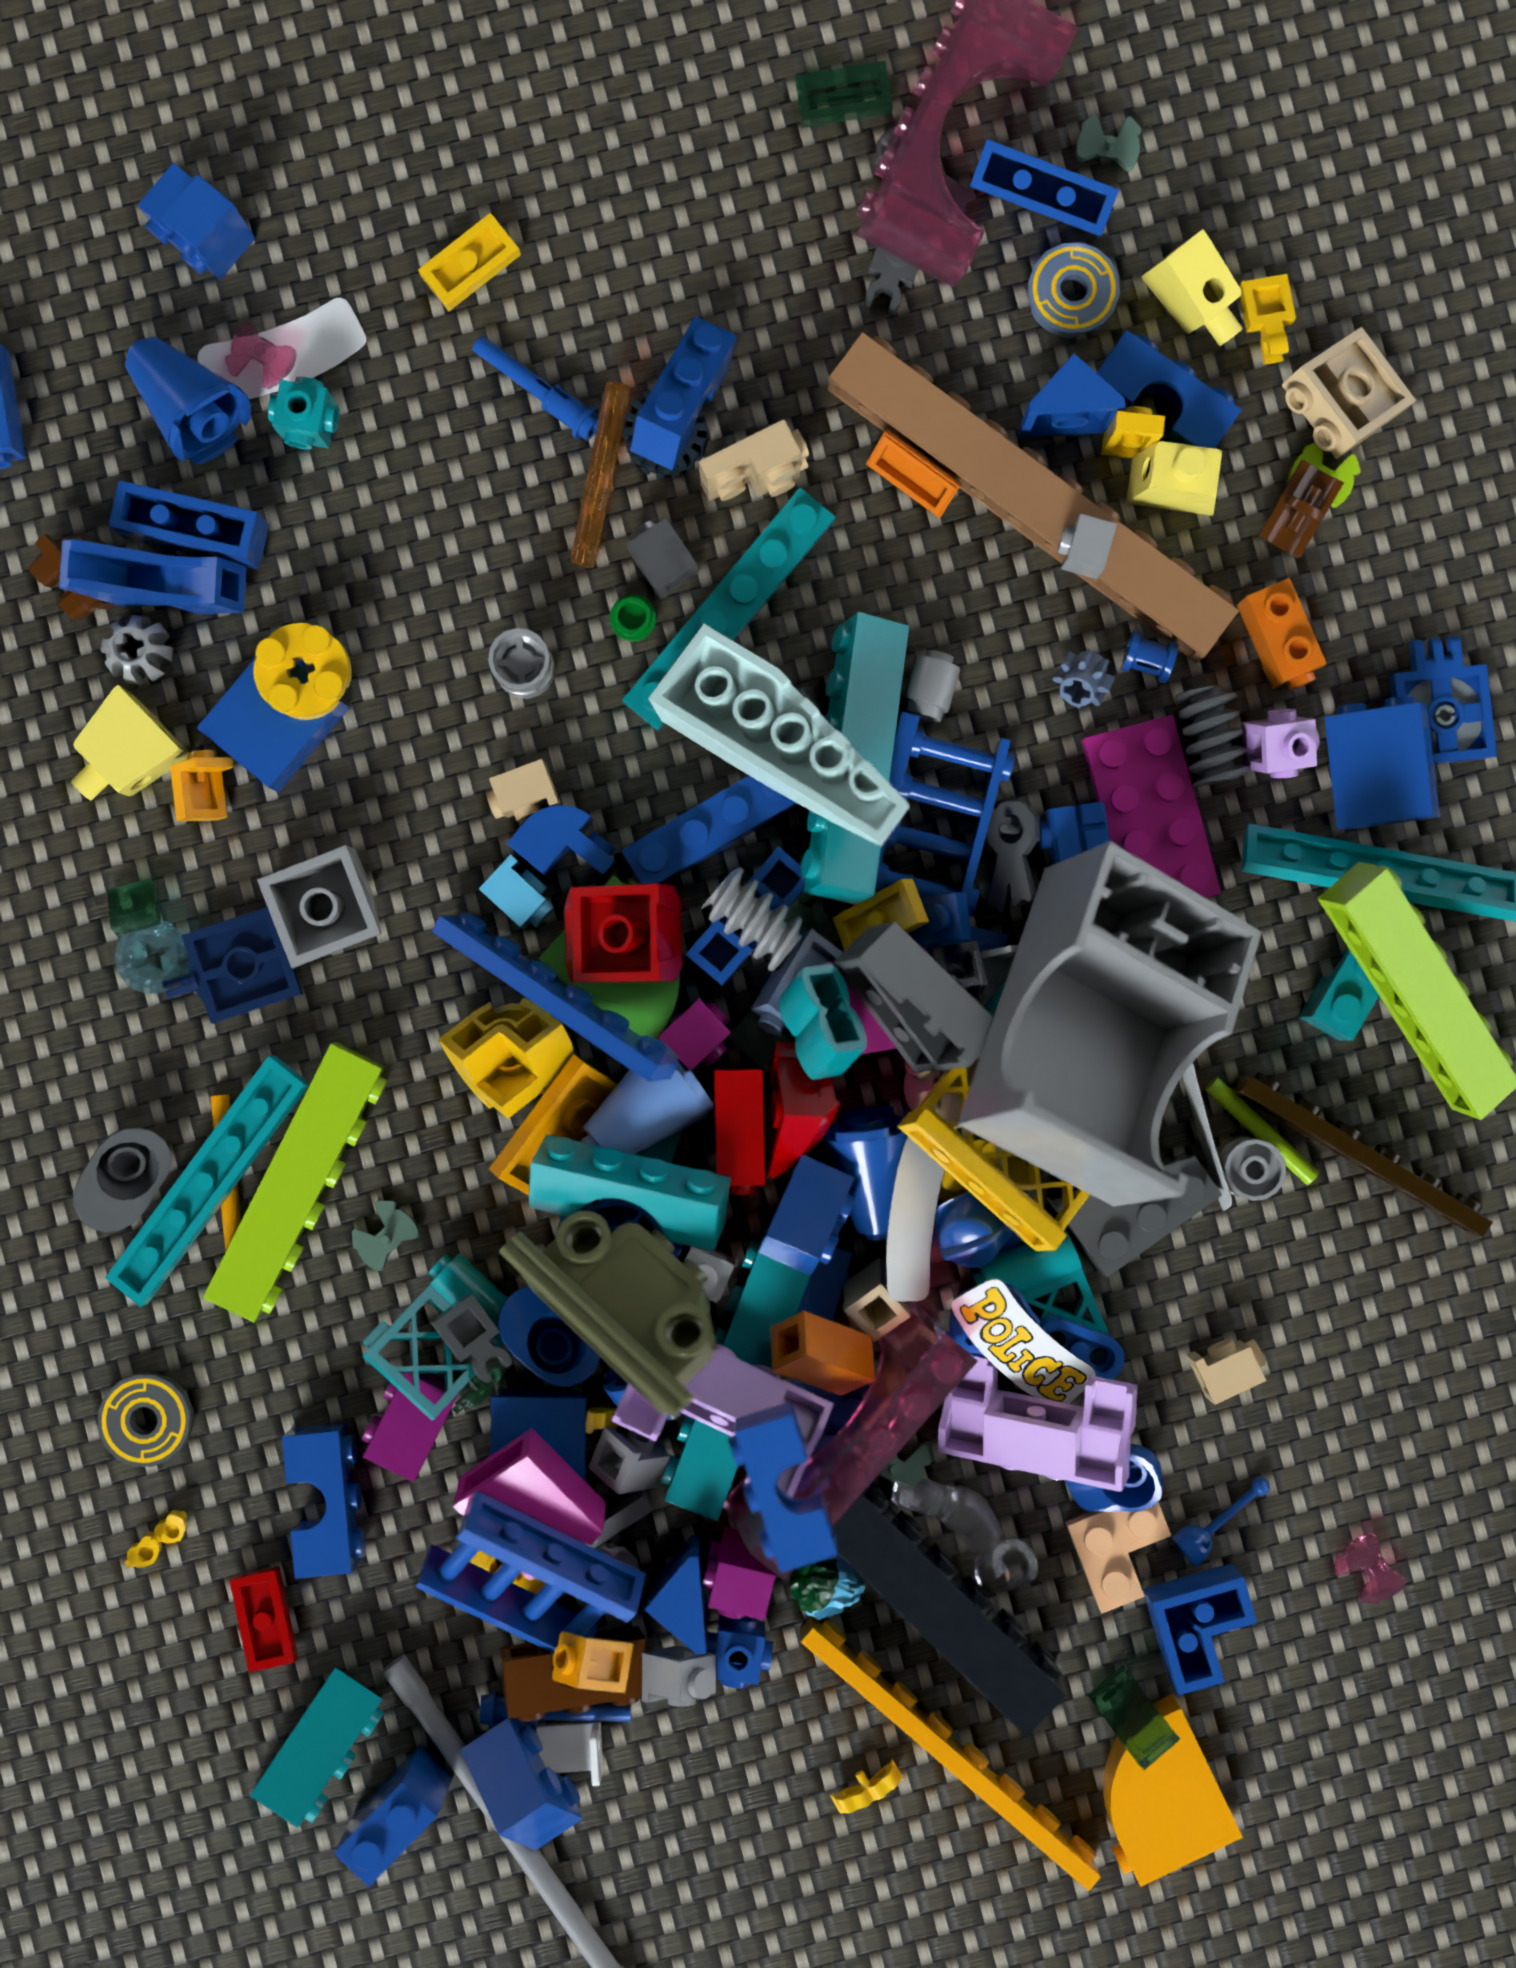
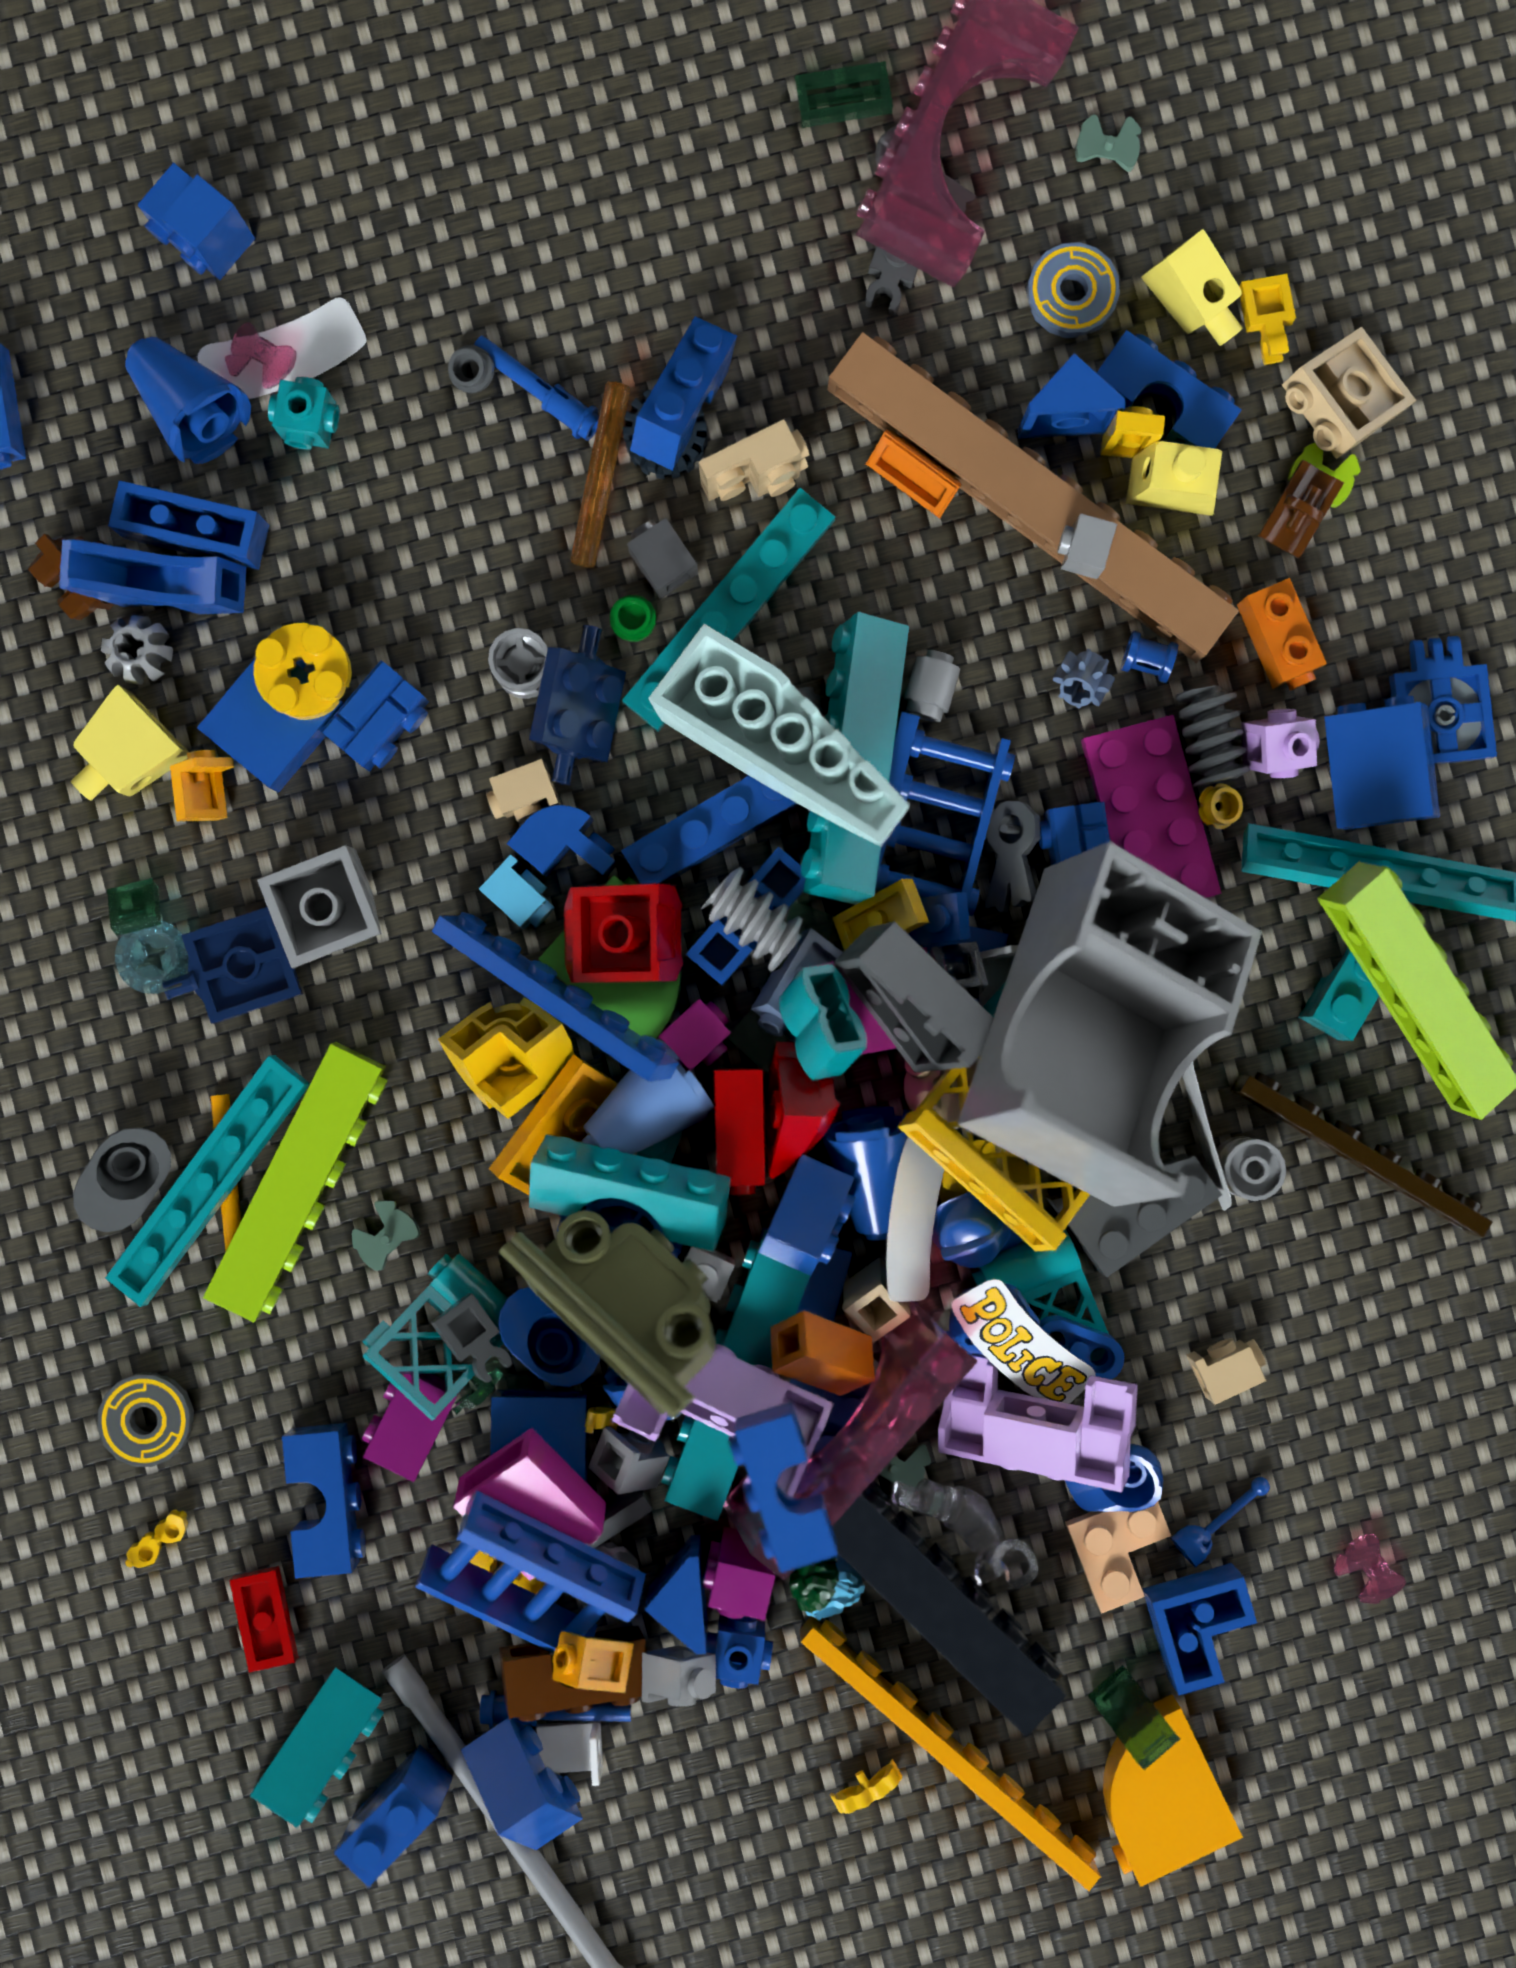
(376, 717): none -> blue brick
(458, 369): none -> dark grey plate
(469, 262): yellow plate -> none
(577, 705): none -> dark blue plate
(1043, 188): blue brick -> none
(1230, 806): none -> yellow plate
(1261, 1129): lime bar -> none

